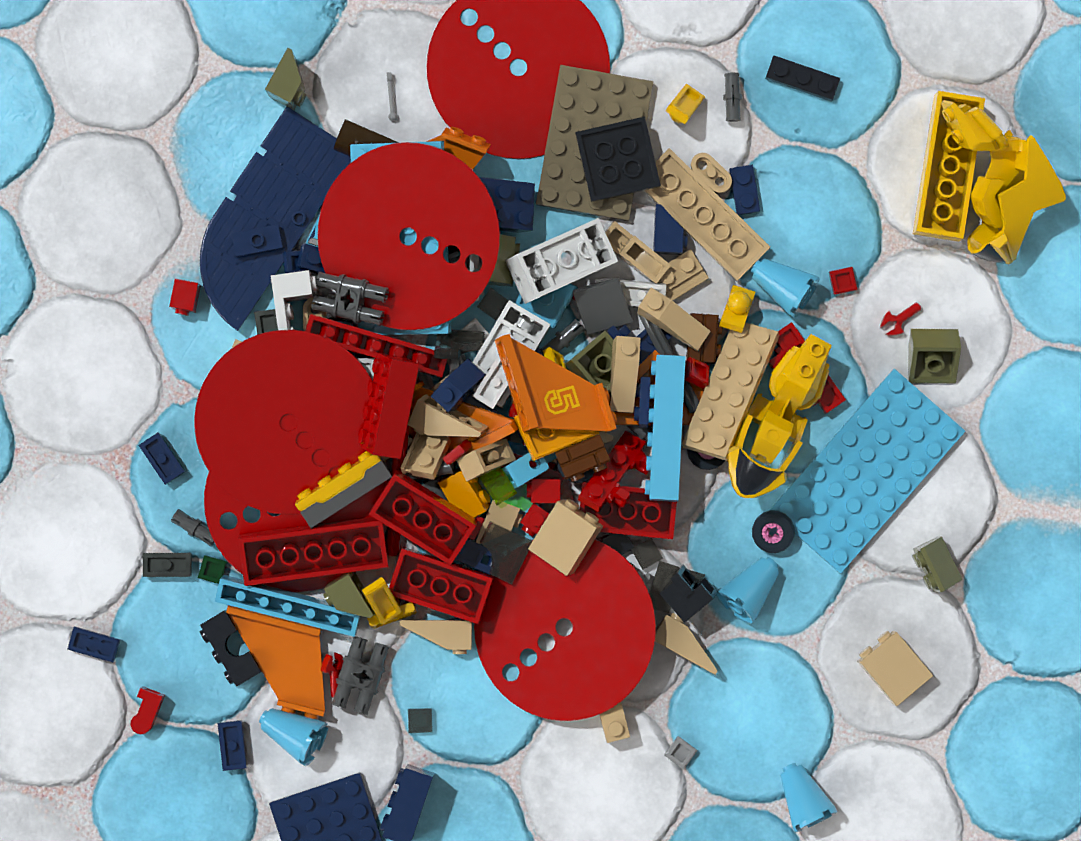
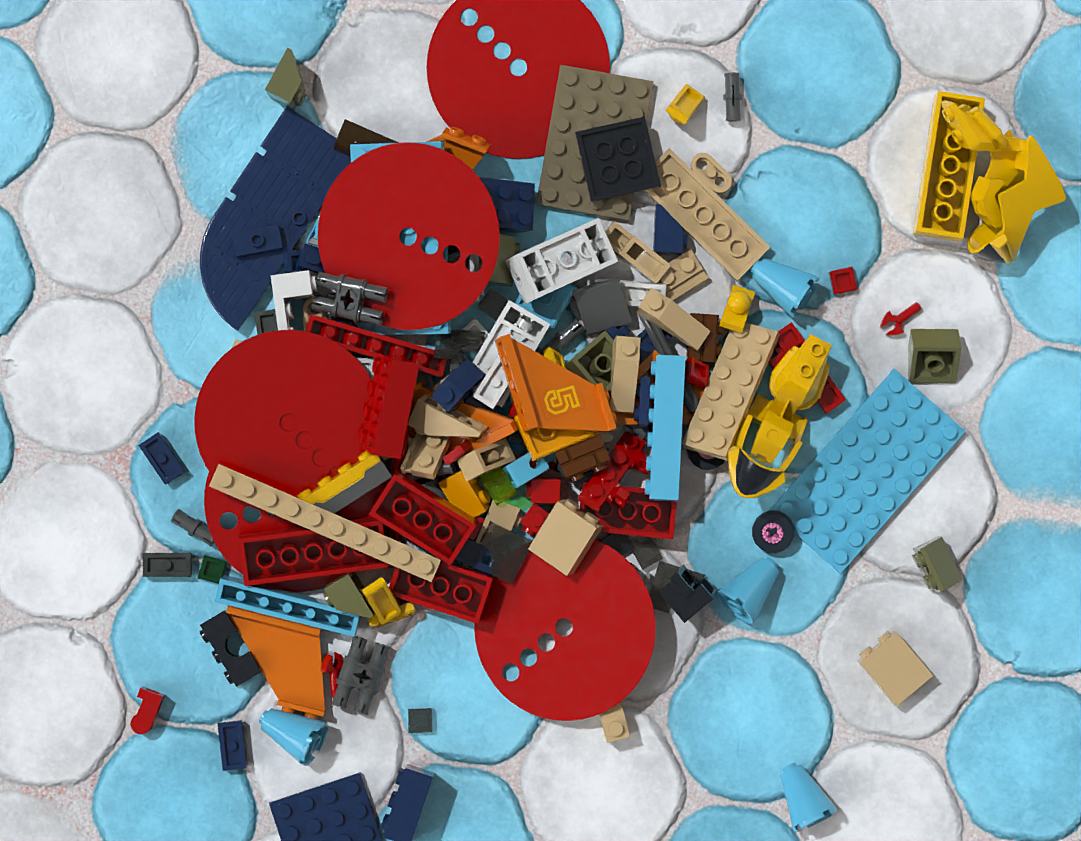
(93, 644): dark blue plate -> none
(184, 296): red brick -> none
(325, 523): none -> tan plate
(392, 116): light grey hinge -> none
(449, 634): tan slope -> none
(679, 639): tan slope -> none
(680, 752): light grey tile -> none
(744, 190): dark blue plate -> none
(802, 78): black plate -> none

